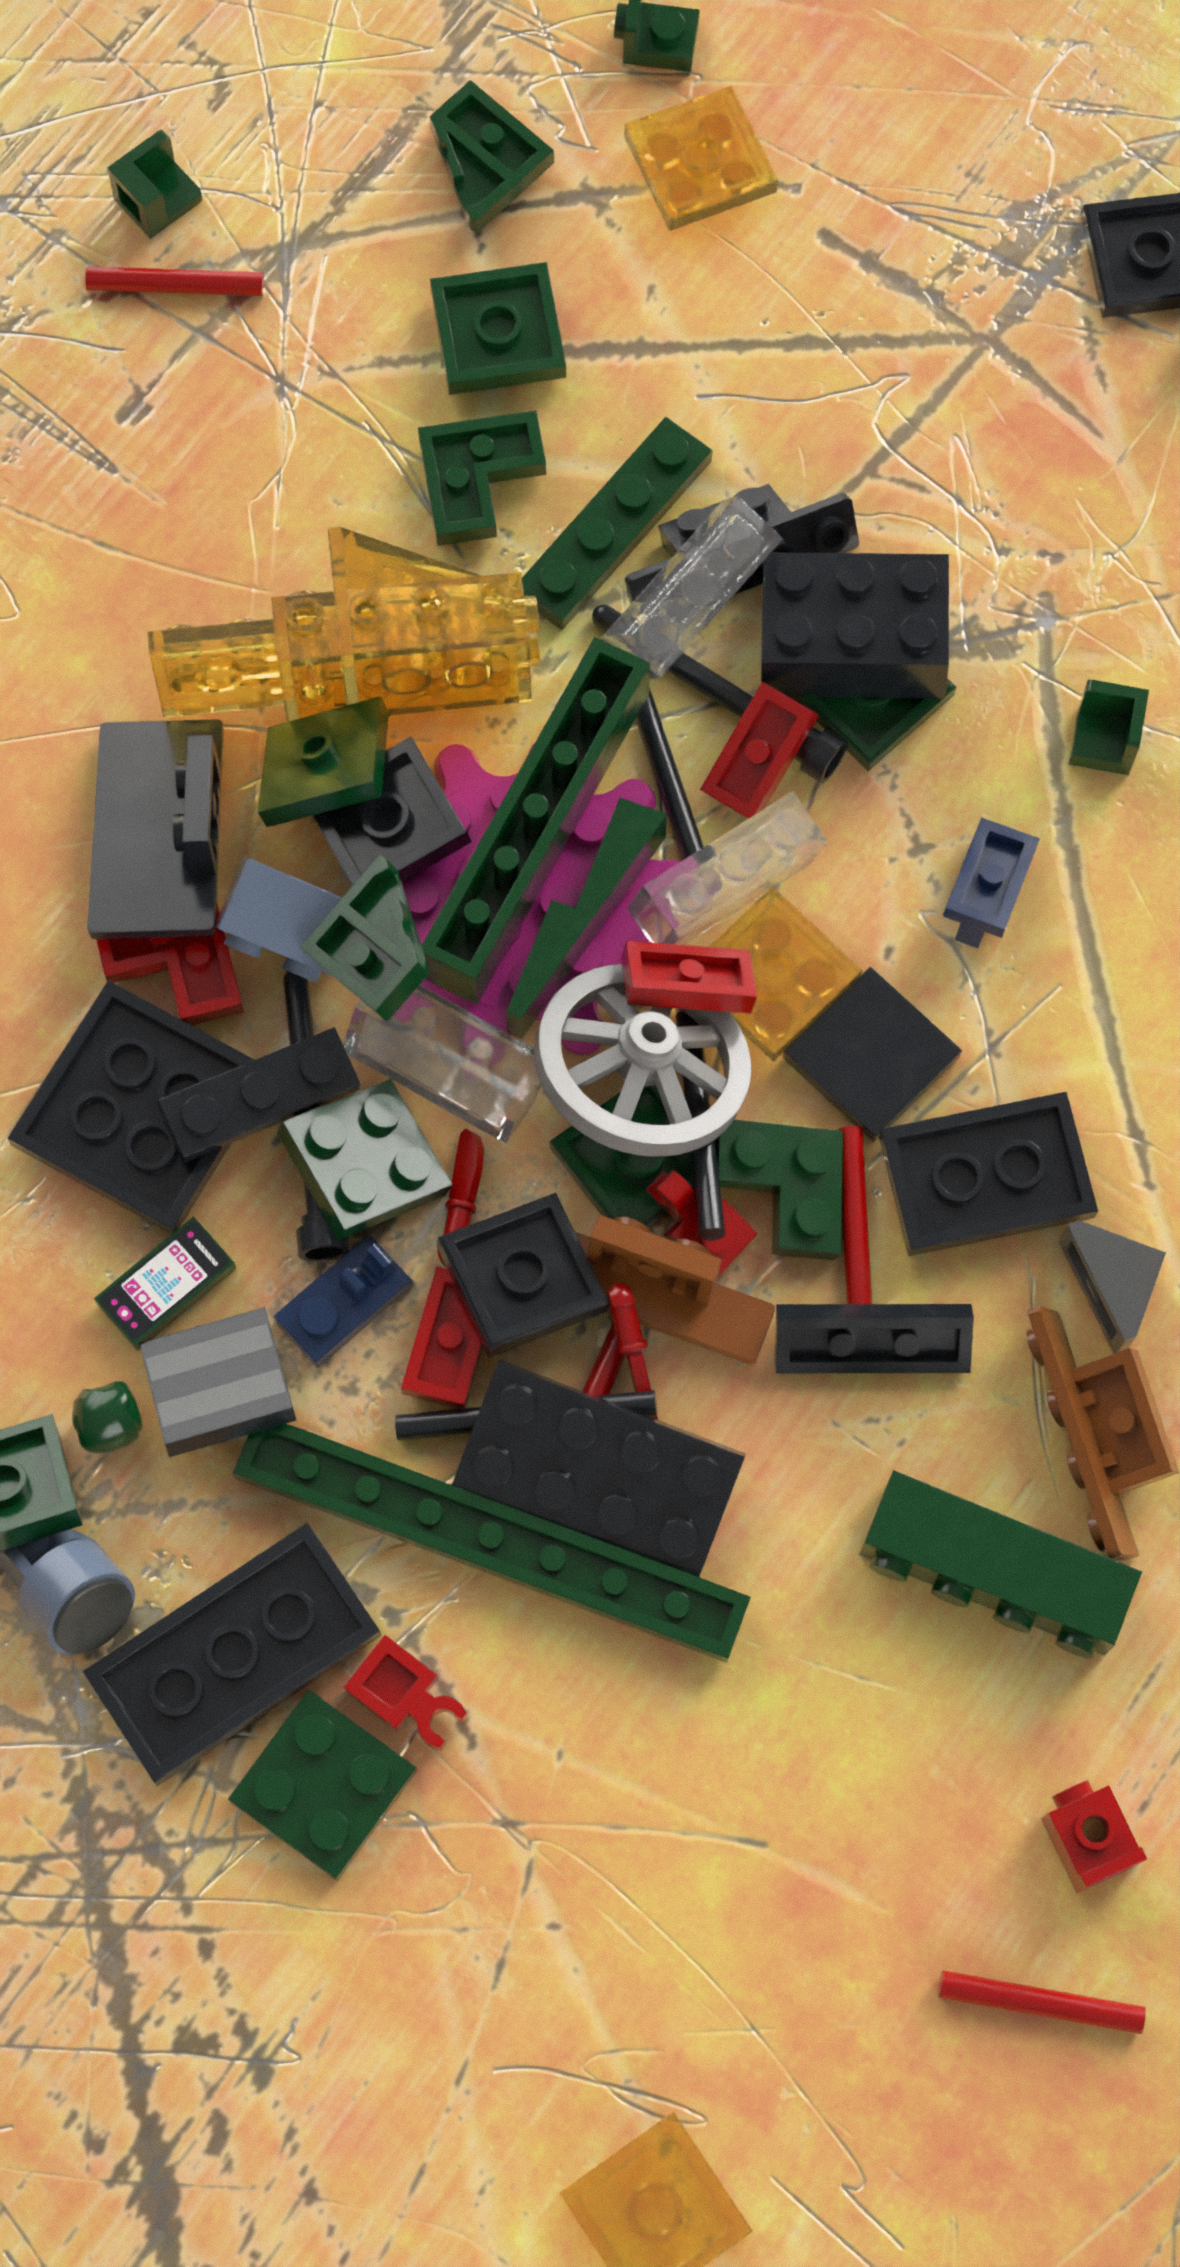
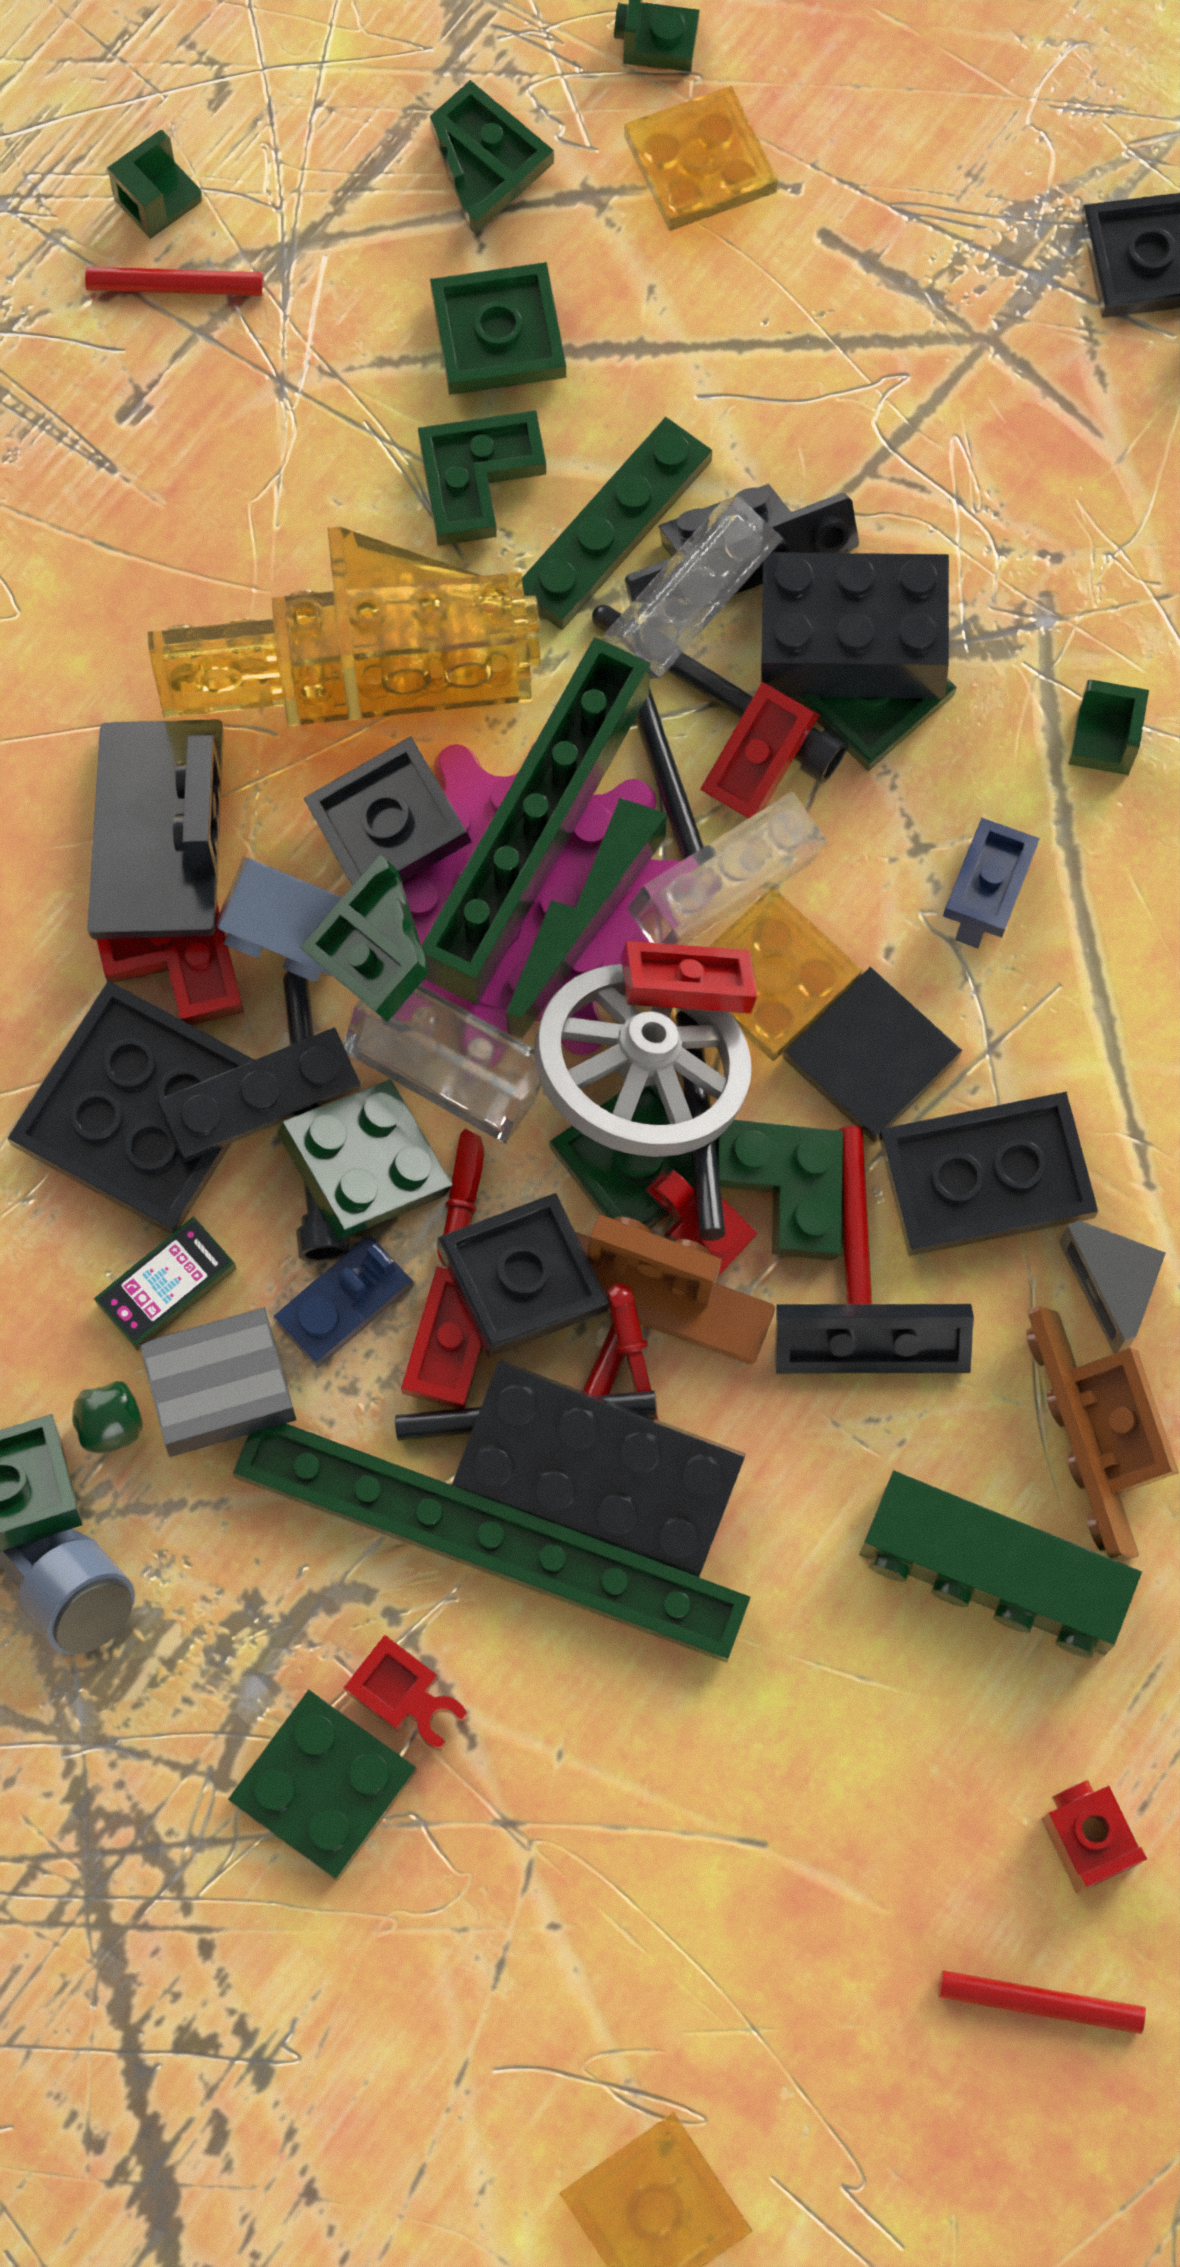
(232, 1654): black plate -> none
(324, 762): dark green plate -> none

